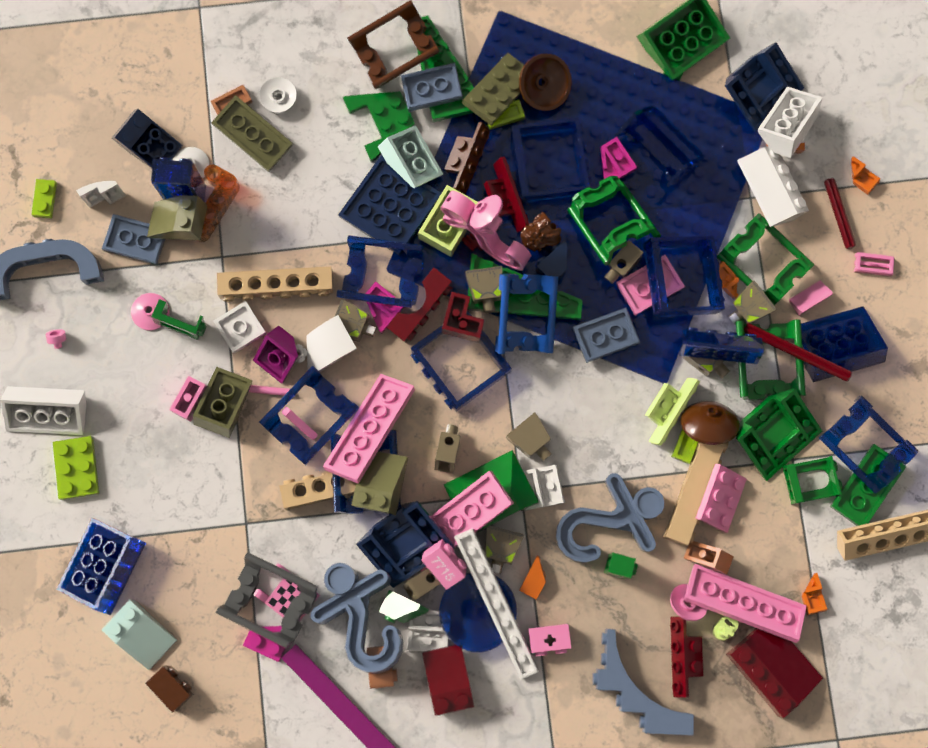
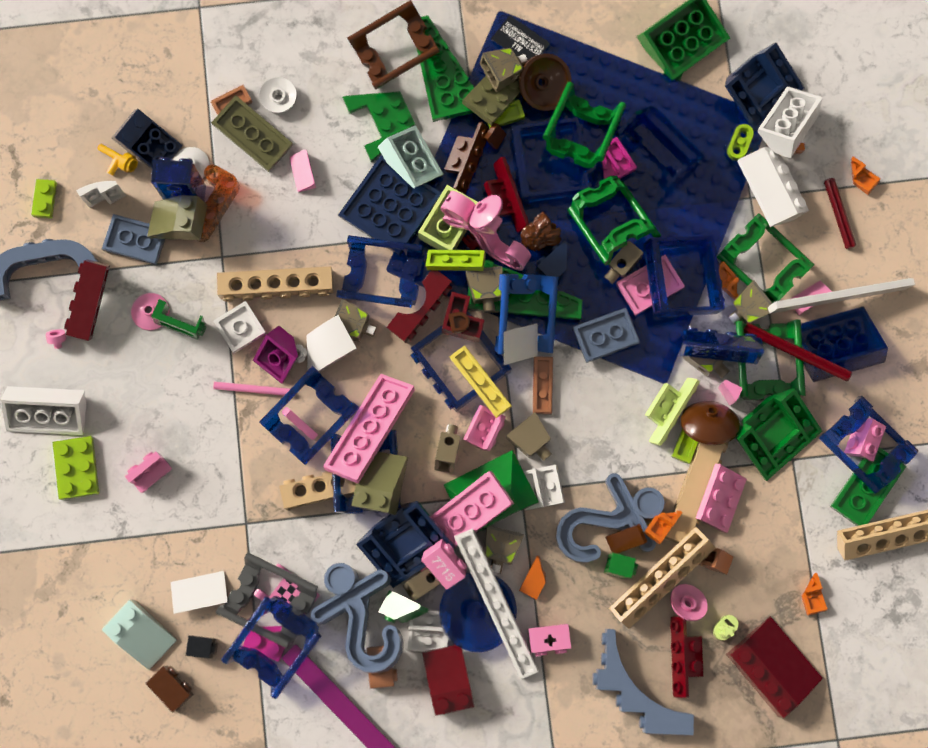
(87, 299): none -> dark red brick
(101, 566): clear blue slope -> none
(126, 162): none -> yellow piece
(148, 472): none -> bright pink bracket
(188, 398): bright pink brick -> none
(198, 592): none -> white sticker
(201, 647): none -> black brick
(222, 402): olive slope -> none
(255, 659): none -> clear blue piece
(302, 171): none -> bright pink slope
(382, 313): dark pink wing -> none
(431, 87): sand blue tile -> none
(456, 260): none -> lime plate
(459, 322): none -> reddish brown tile
(480, 381): none -> light yellow tile
(484, 429): none -> bright pink bracket
(495, 136): none -> reddish brown tile
(502, 67): none -> dark tan torso
(519, 38): none -> black sticker
(520, 343): none -> white sticker
(542, 385): none -> nougat tile
(596, 115): none -> green piece
(626, 539): none -> reddish brown tile
(661, 525): none -> orange slope
(662, 578): none -> tan brick
(730, 391): none -> bright pink slope
(740, 143): none -> lime plate
(745, 603): bright pink plate -> none
(826, 464): green panel -> none
(841, 295): none -> white tile
(866, 440): none -> bright pink bracket
(890, 266): bright pink tile -> none

